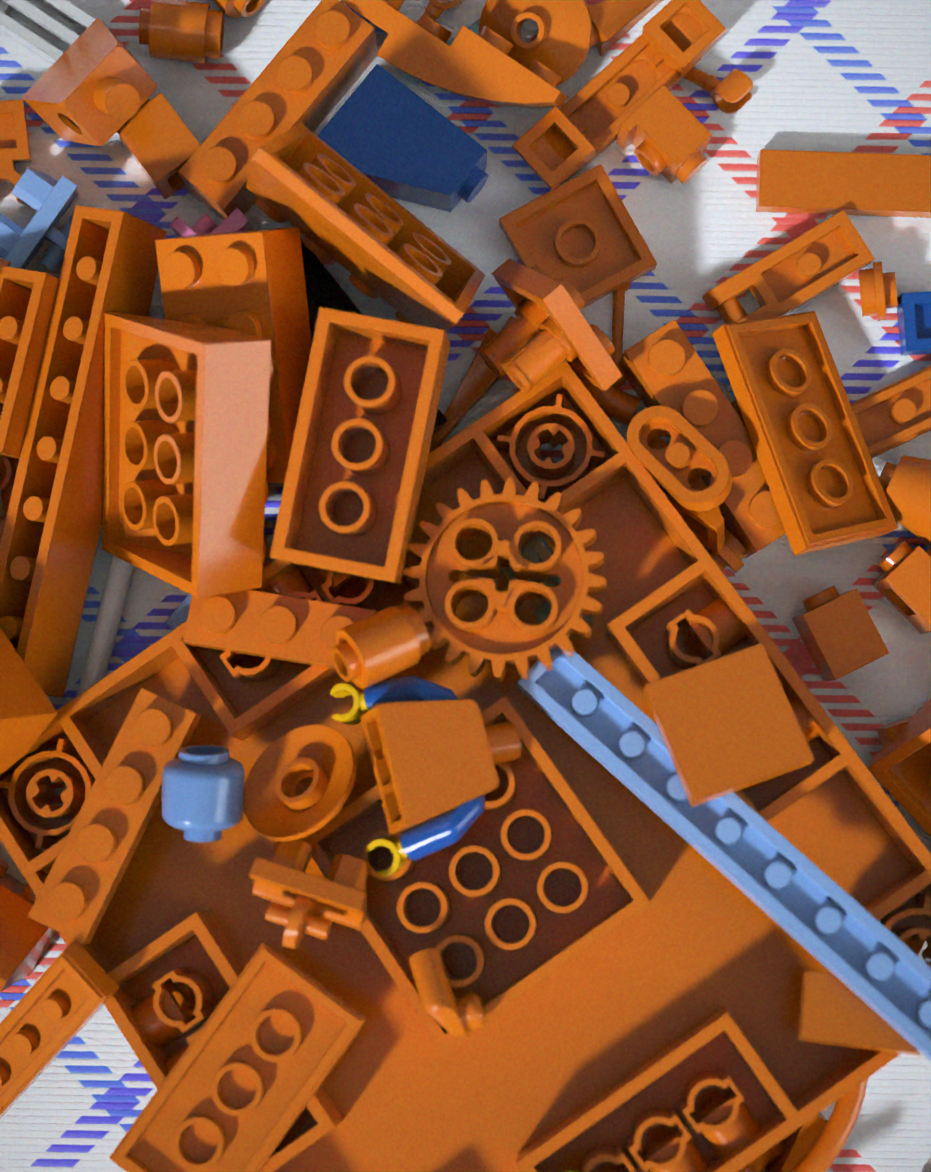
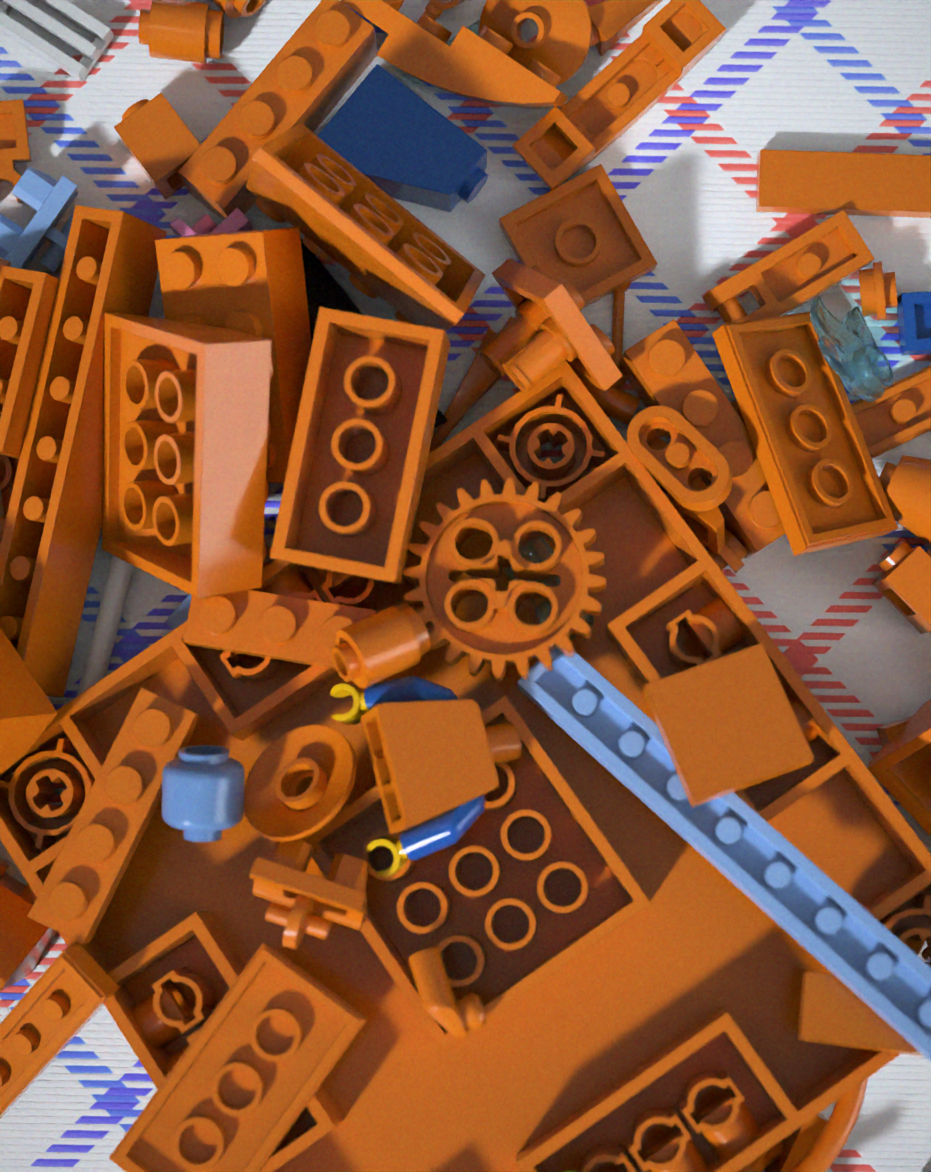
(93, 86): orange torso -> none
(666, 137): orange brick -> none
(727, 94): orange hand -> none
(839, 633): orange brick -> none
(851, 351): none -> clear light blue plate

